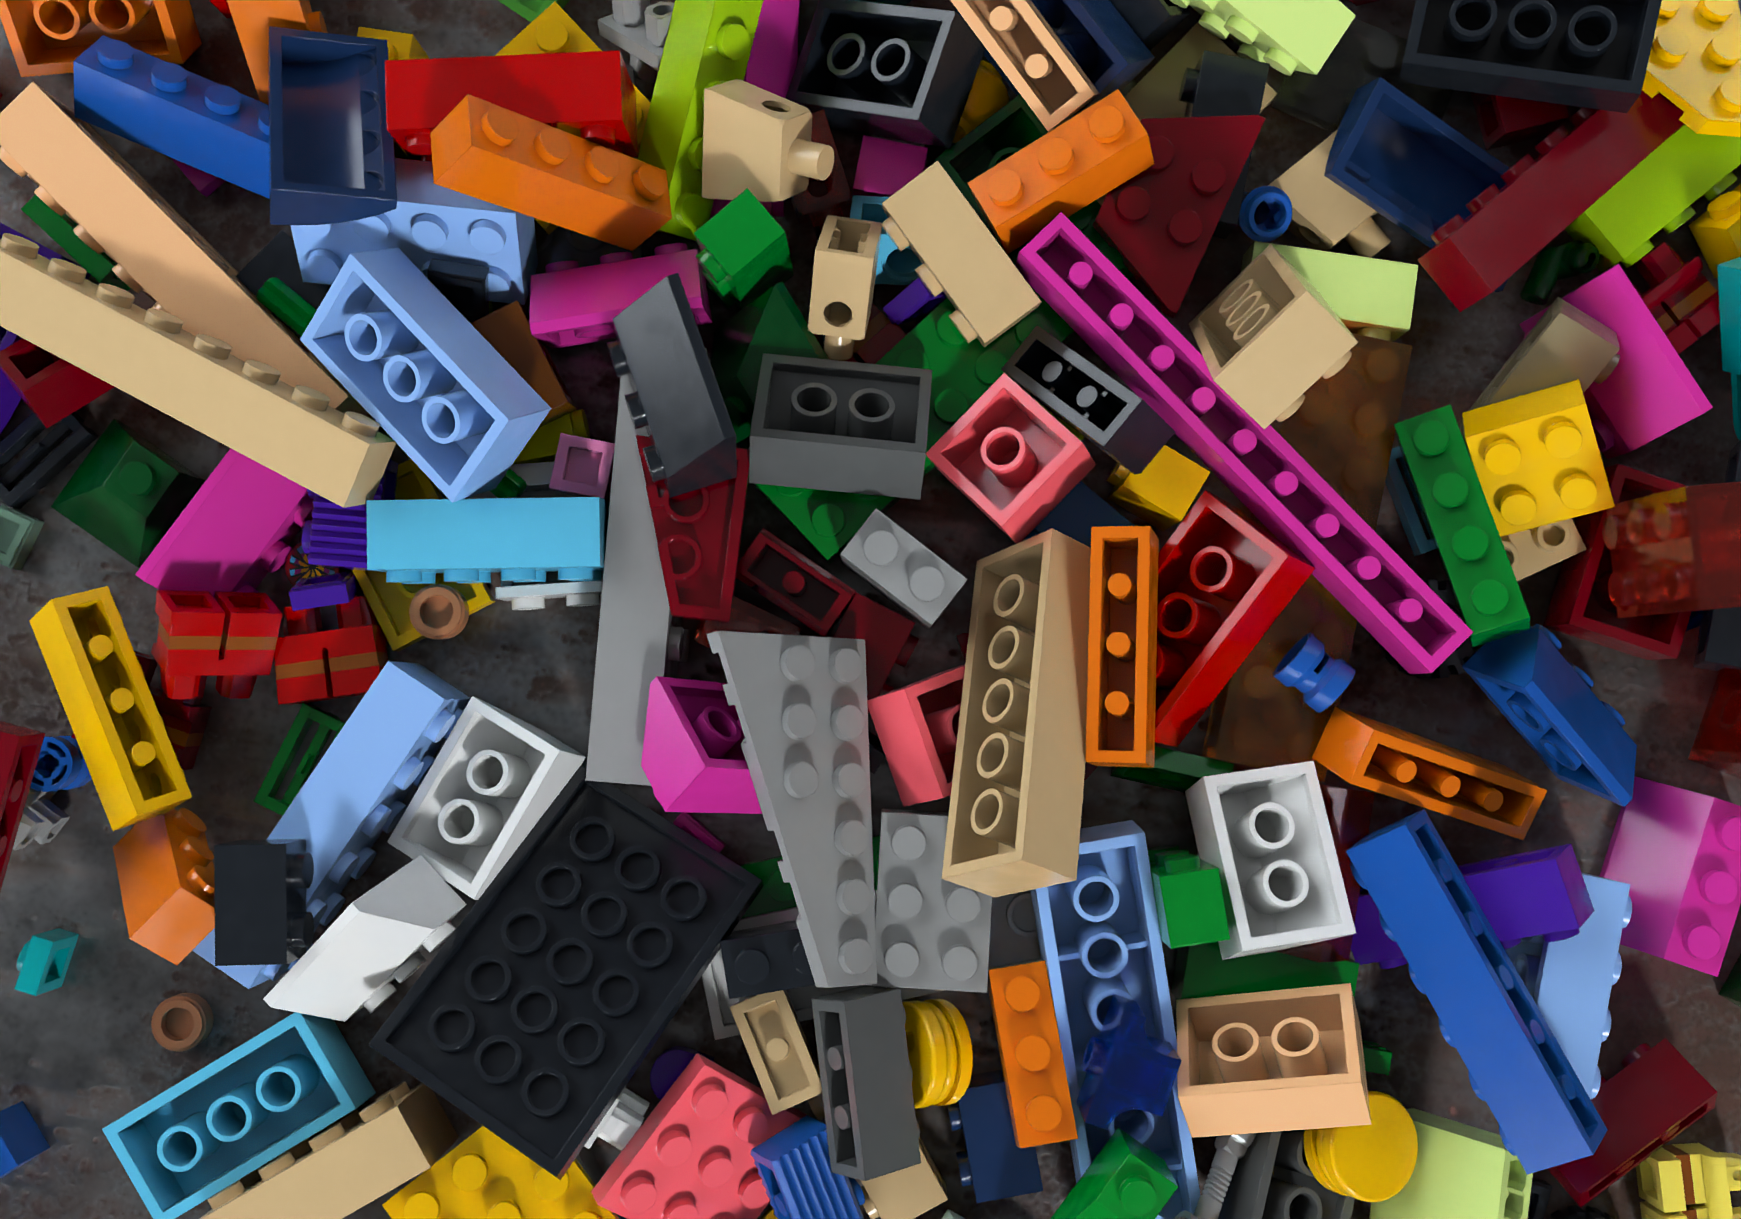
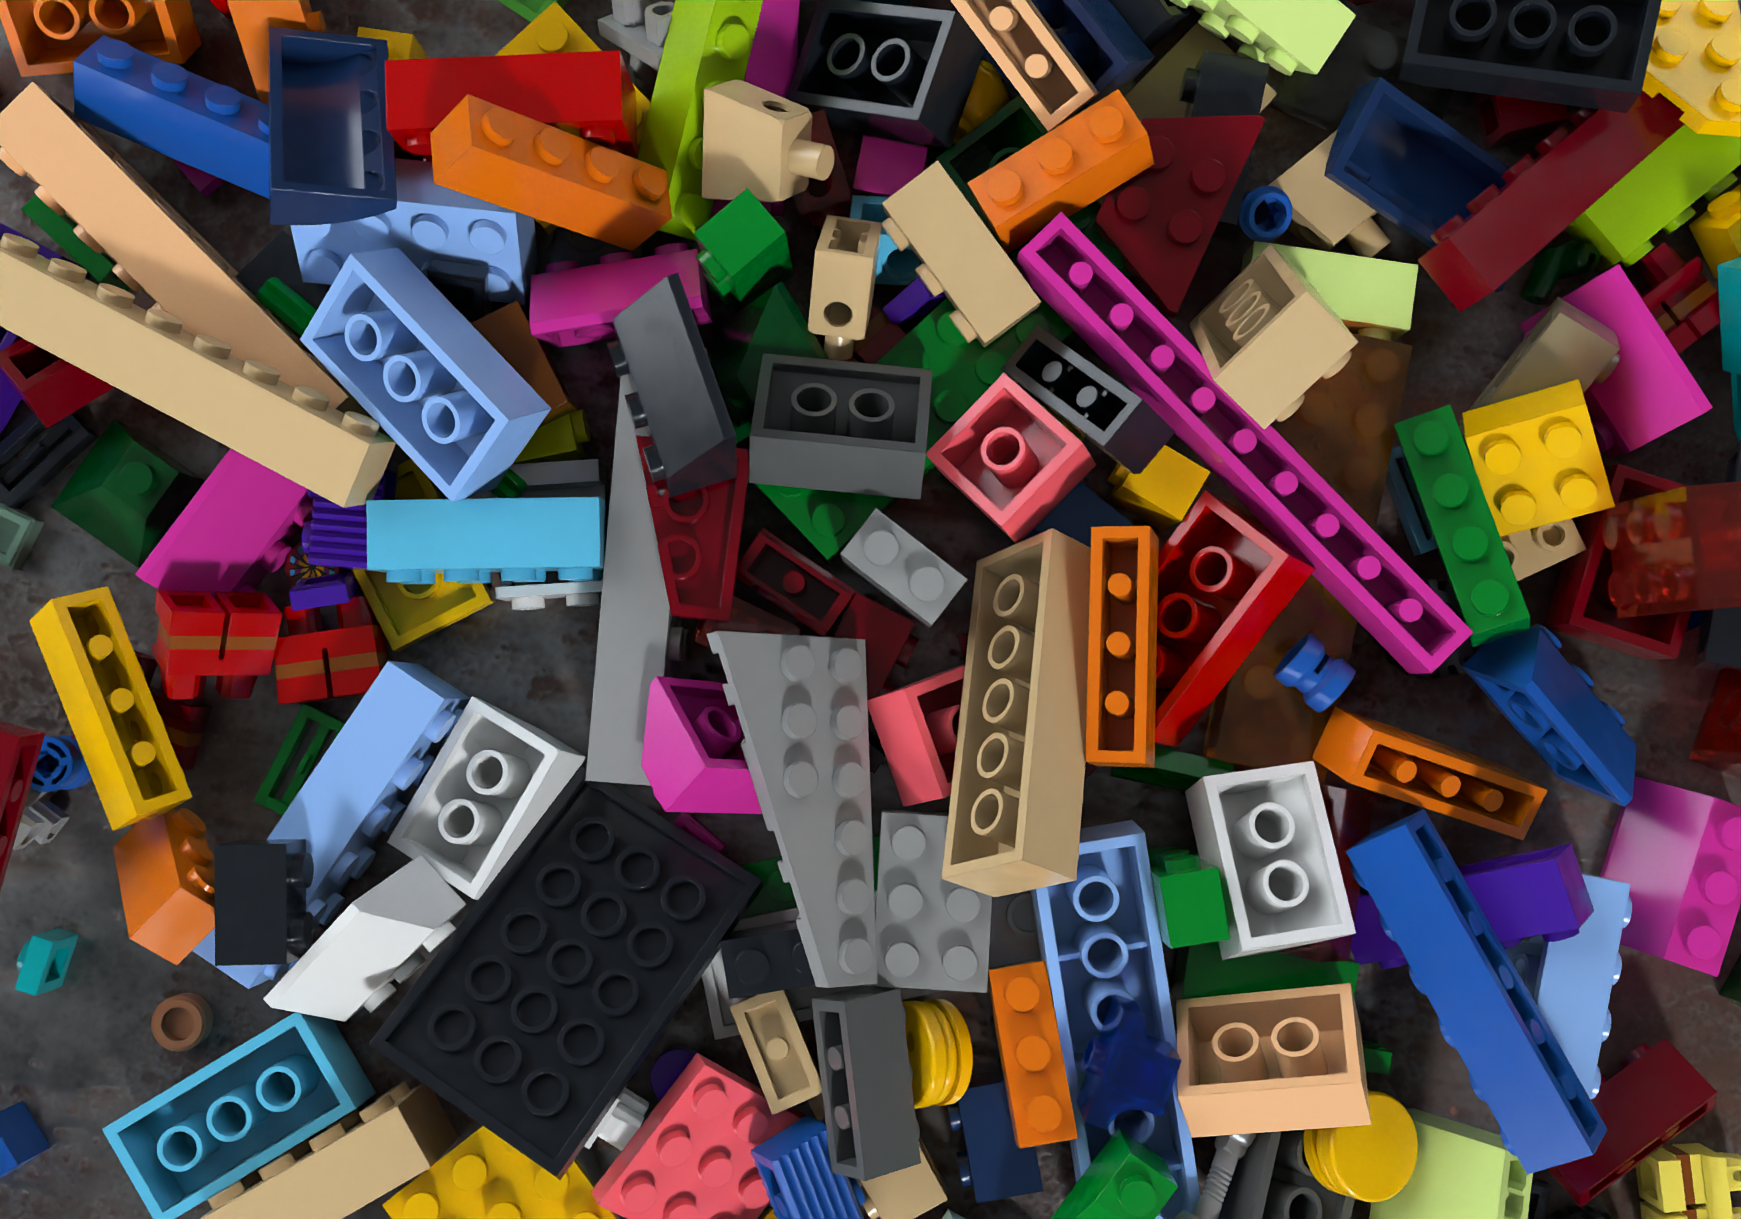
(439, 611): nougat tile -> none
(583, 467): bright pink plate -> none

